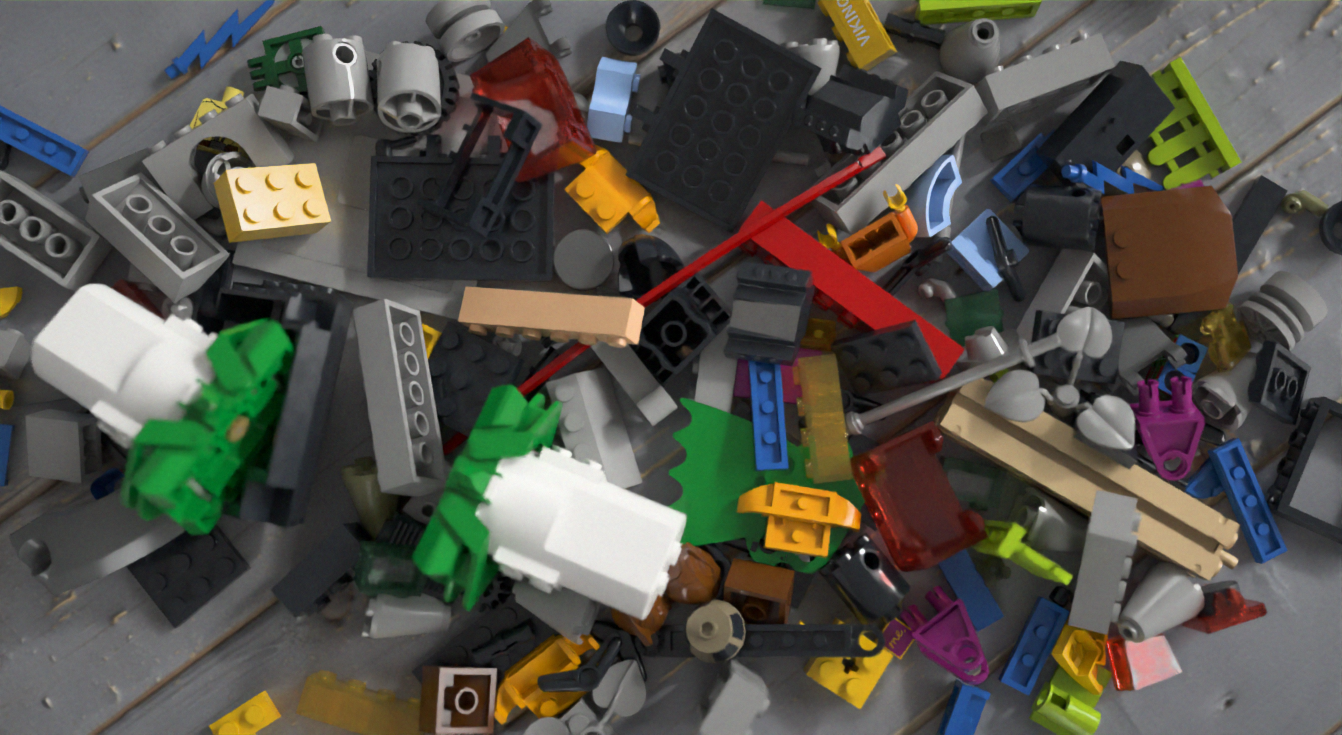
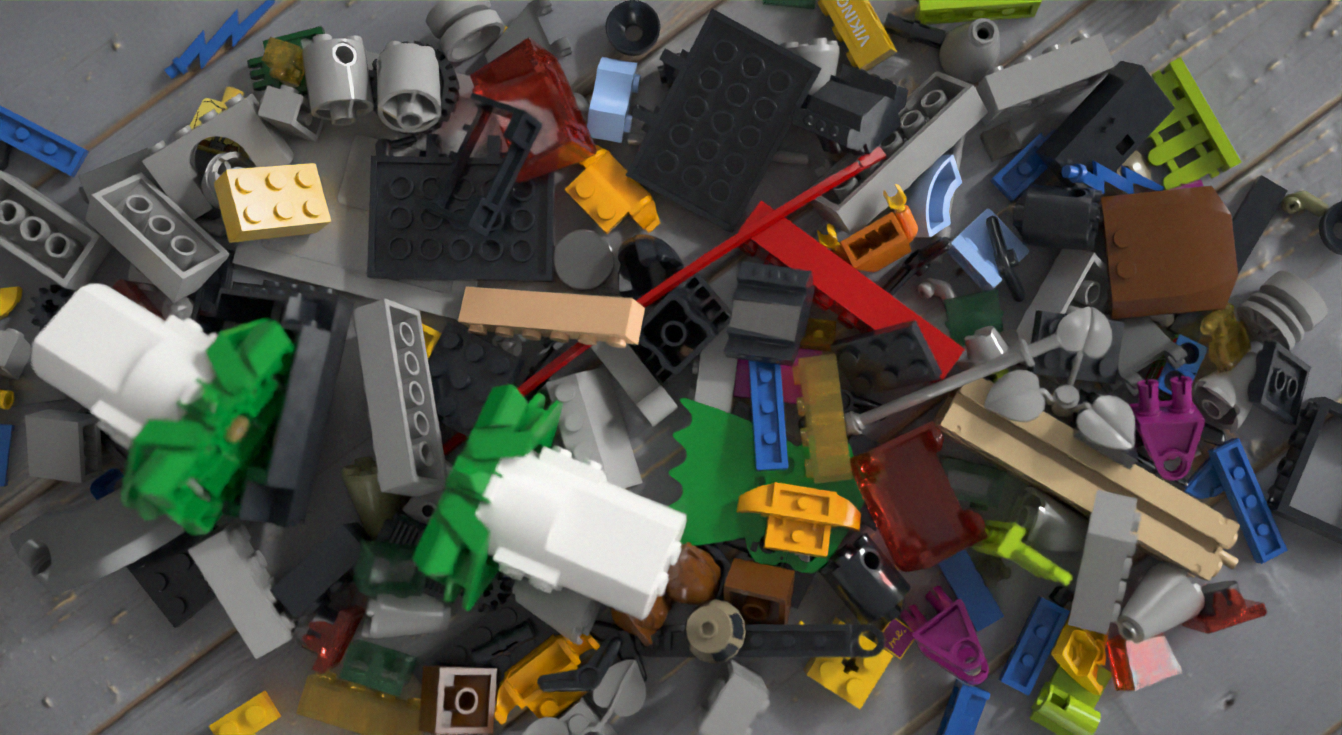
(46, 304): none -> black gear
(244, 587): none -> light grey brick
(284, 61): none -> clear yellow brick
(331, 635): none -> clear red piece
(377, 667): none -> clear green window

